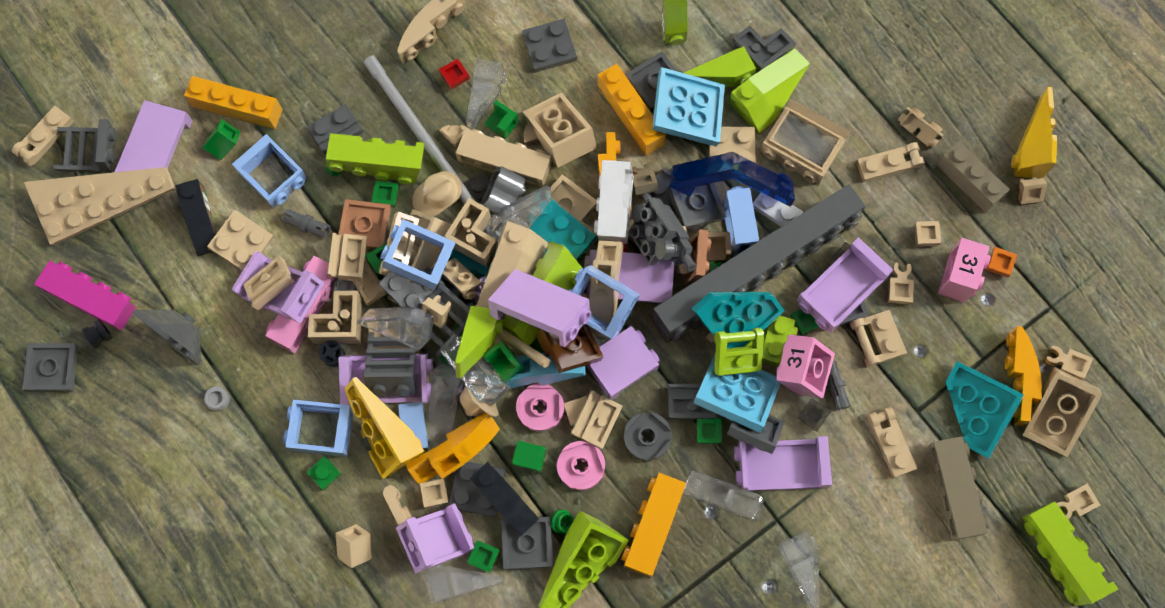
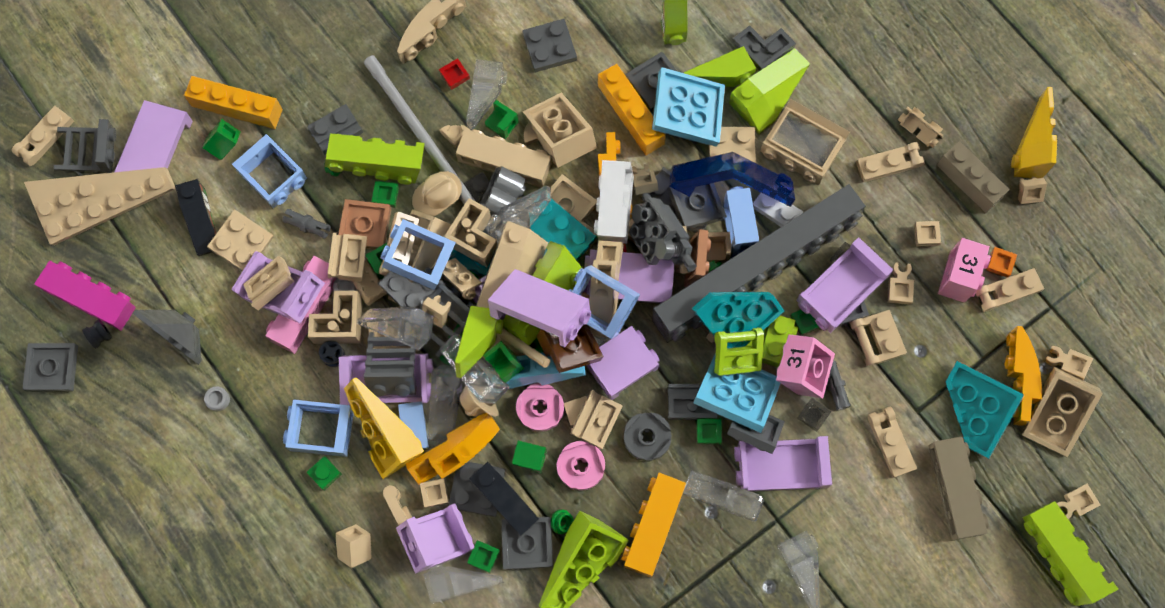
(1010, 289): none -> tan plate

